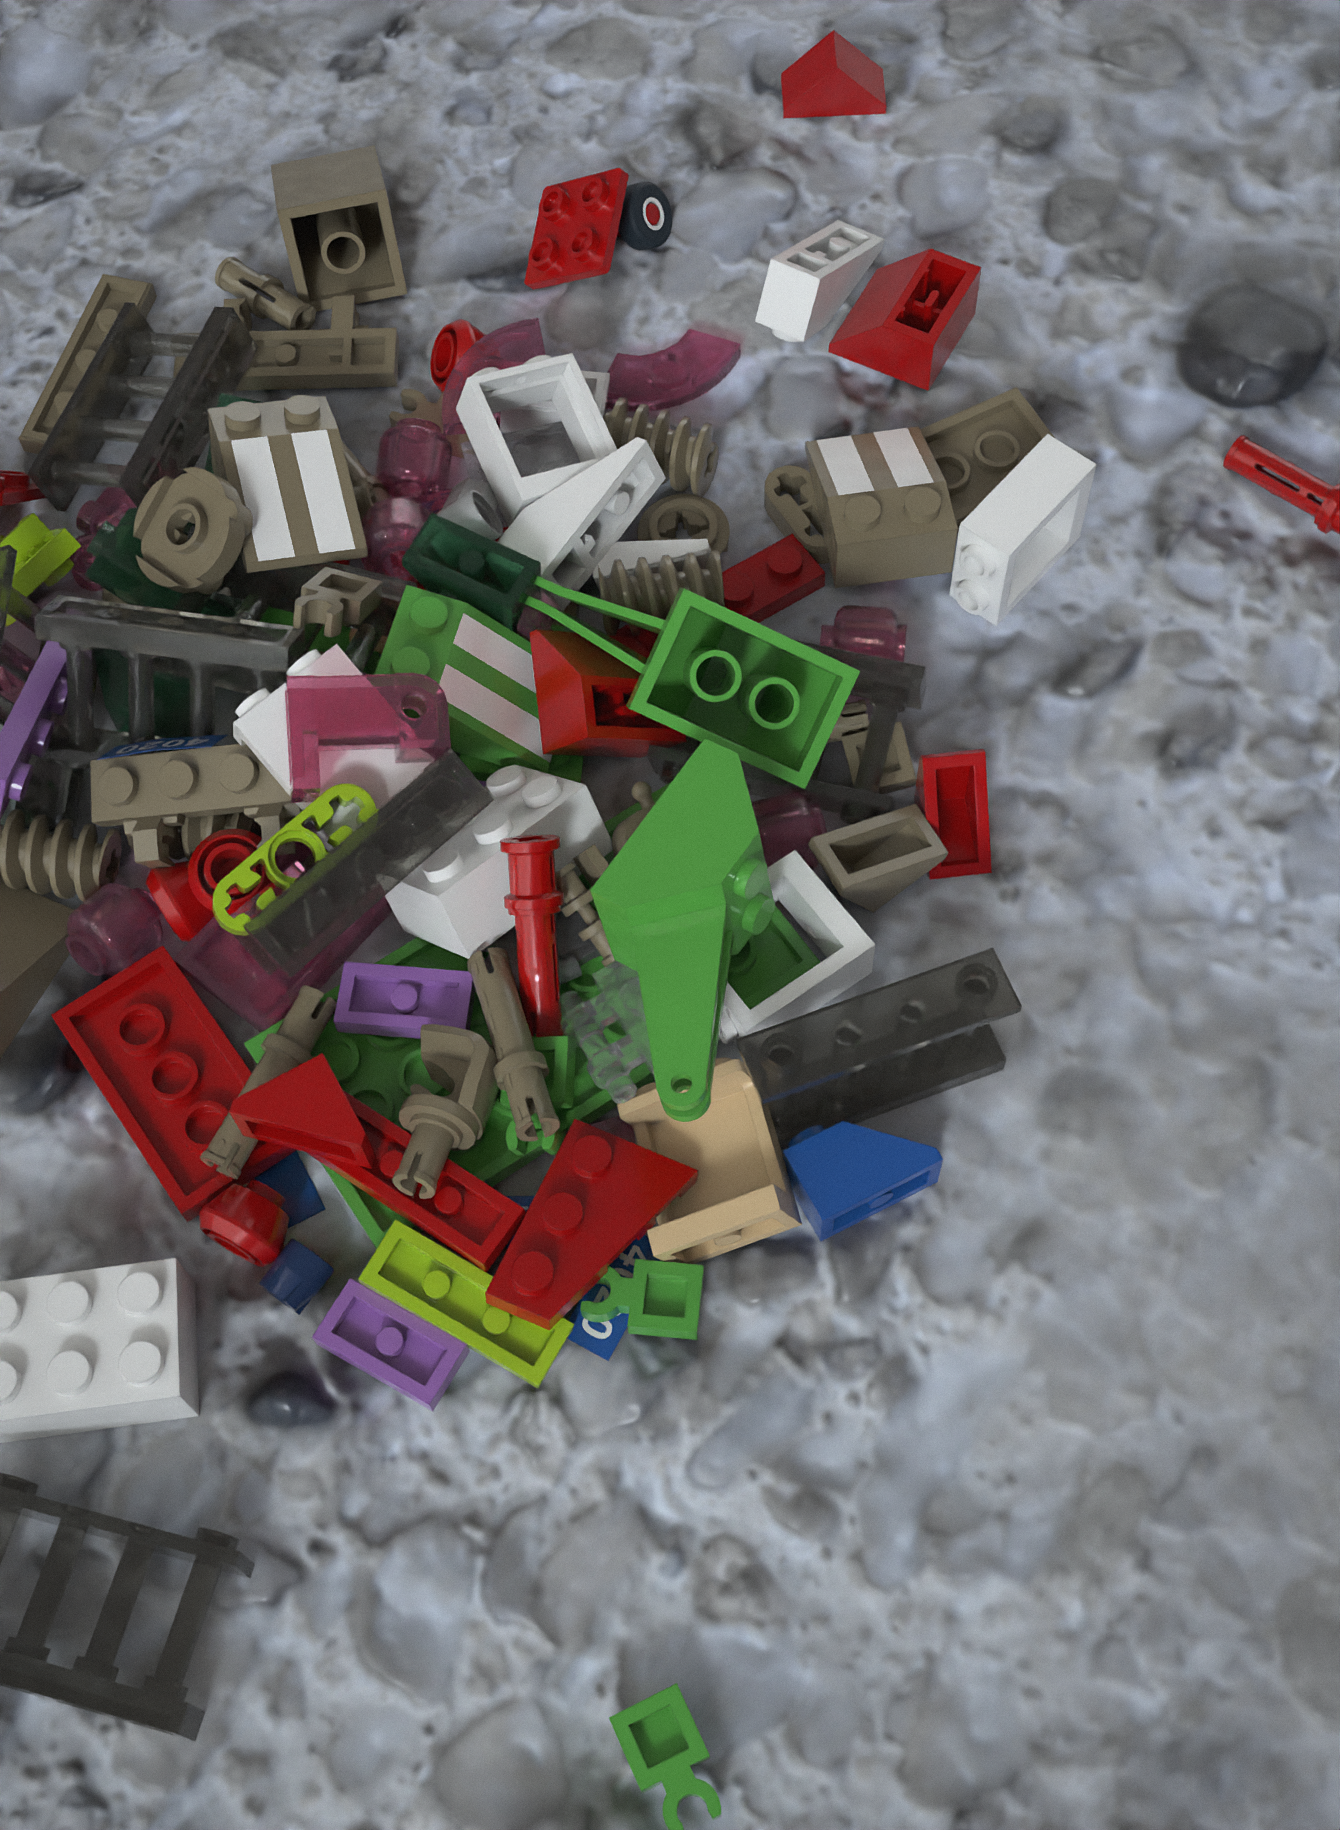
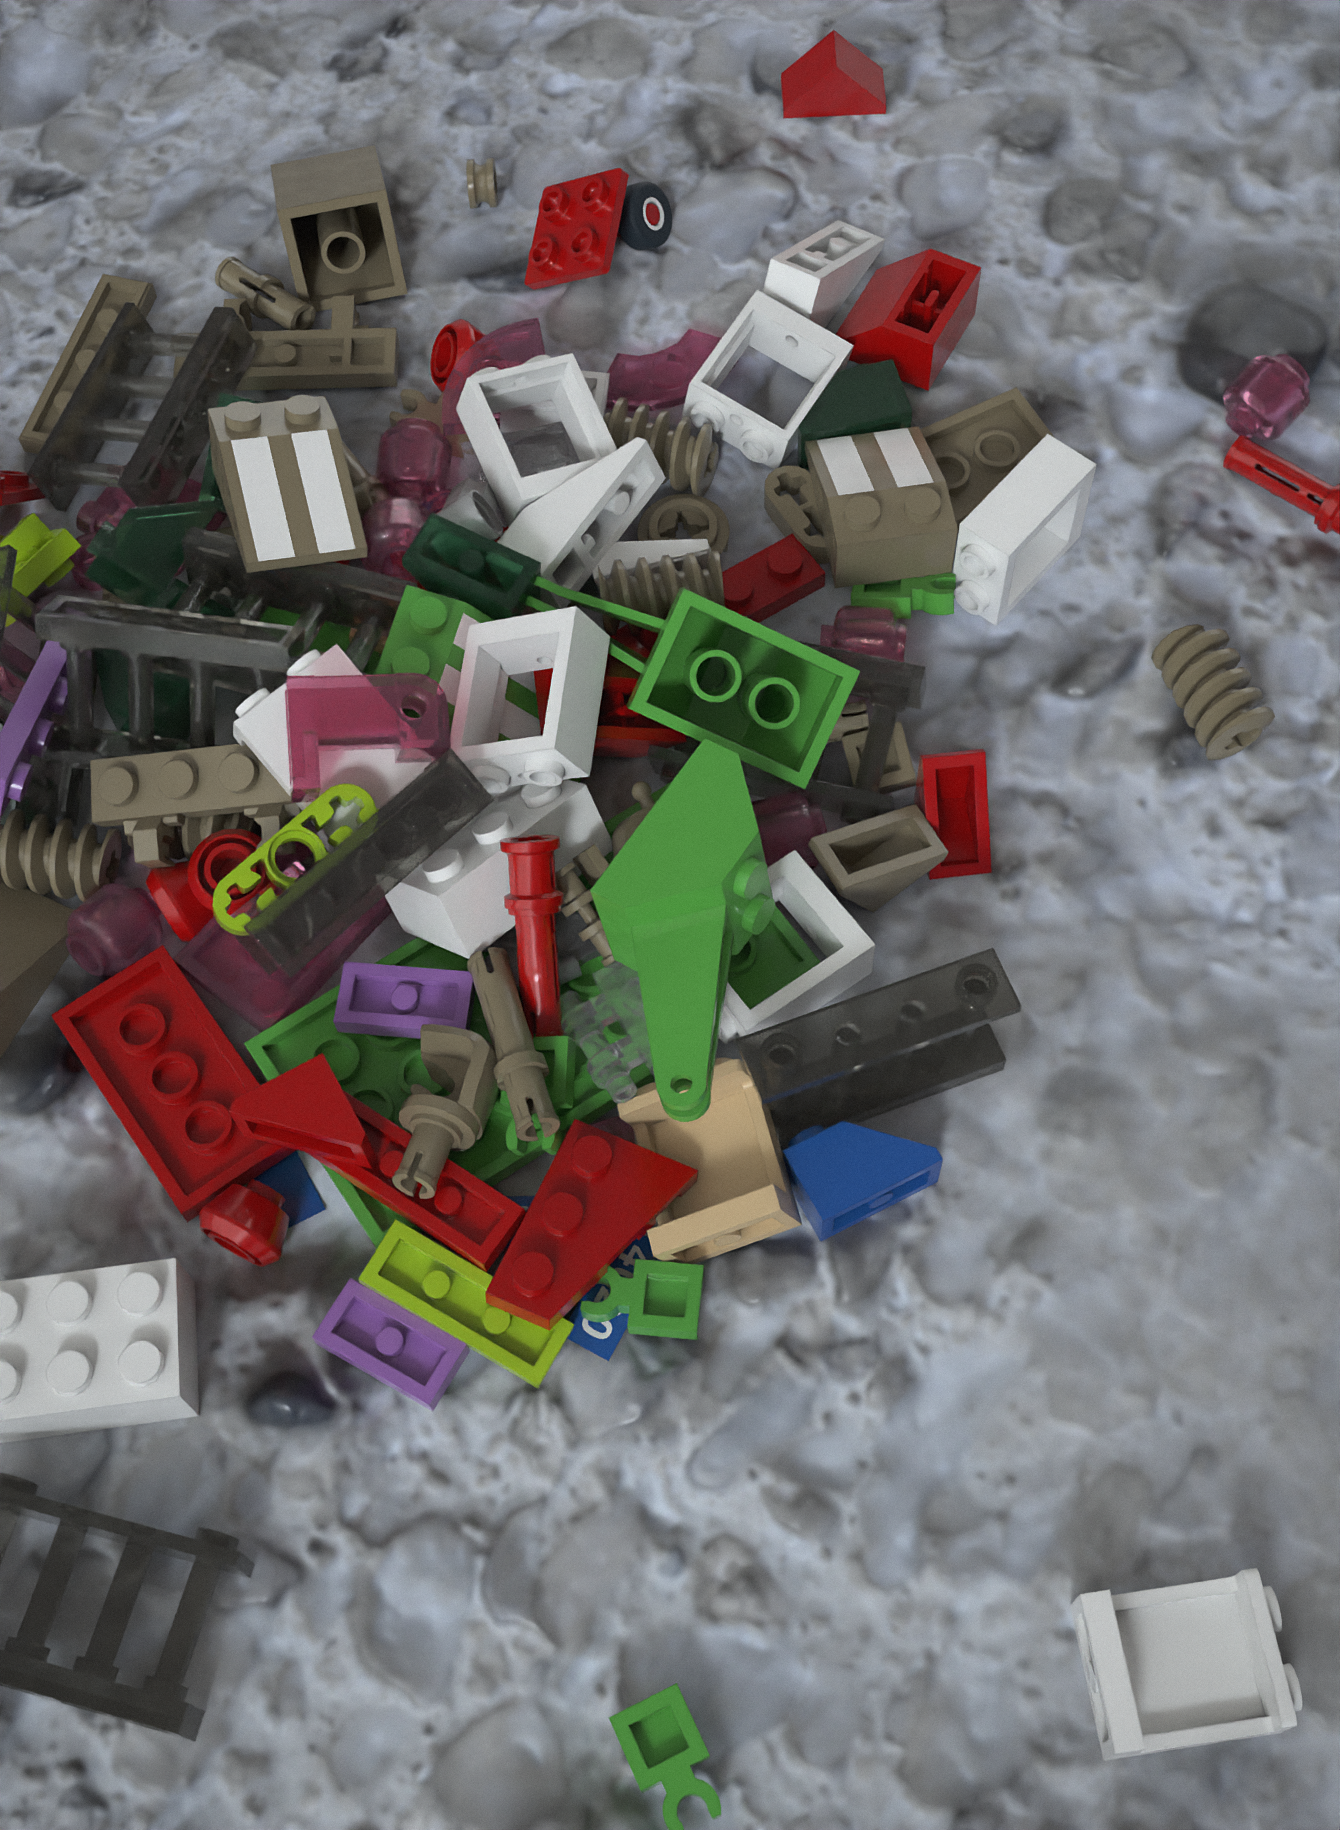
(164, 744): blue sticker -> none
(217, 538): dark tan plate -> none
(282, 1052): dark tan pin -> none
(296, 1276): dark blue hose -> none
(336, 600): dark tan plate -> none
(482, 183): none -> dark tan bush
(522, 644): none -> white window
(767, 328): none -> white window
(857, 403): none -> clear green slope
(929, 593): none -> bright green plate
(1185, 1665): none -> white panel
(1212, 689): none -> dark tan piece
(1266, 396): none -> clear pink head

